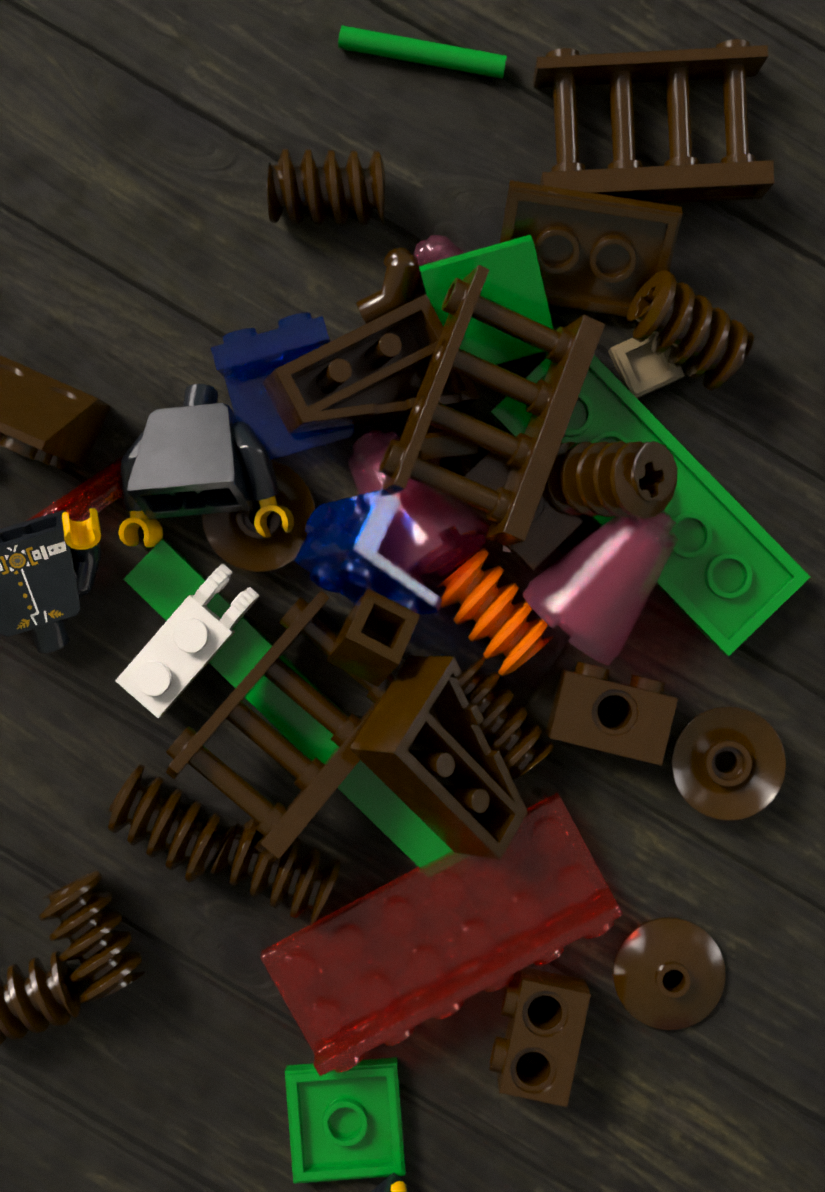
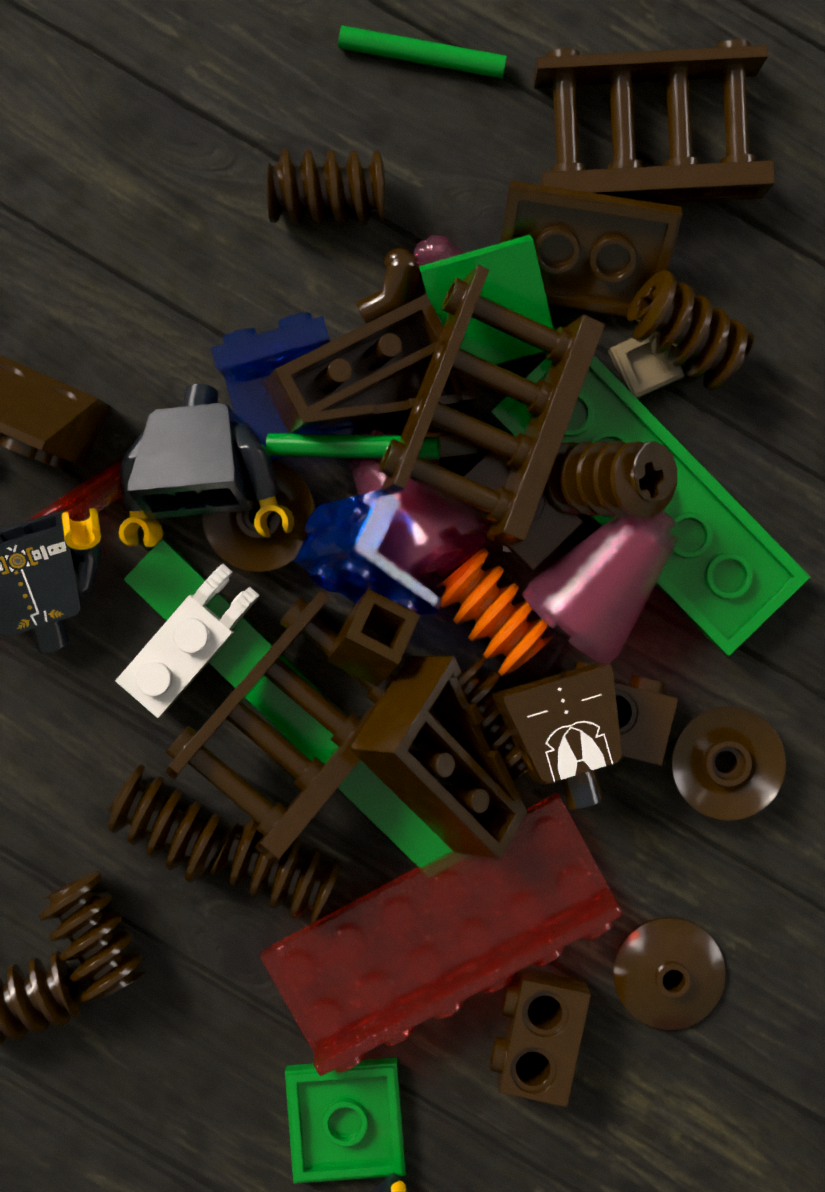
(342, 445): none -> green bar
(566, 729): none -> dark brown torso

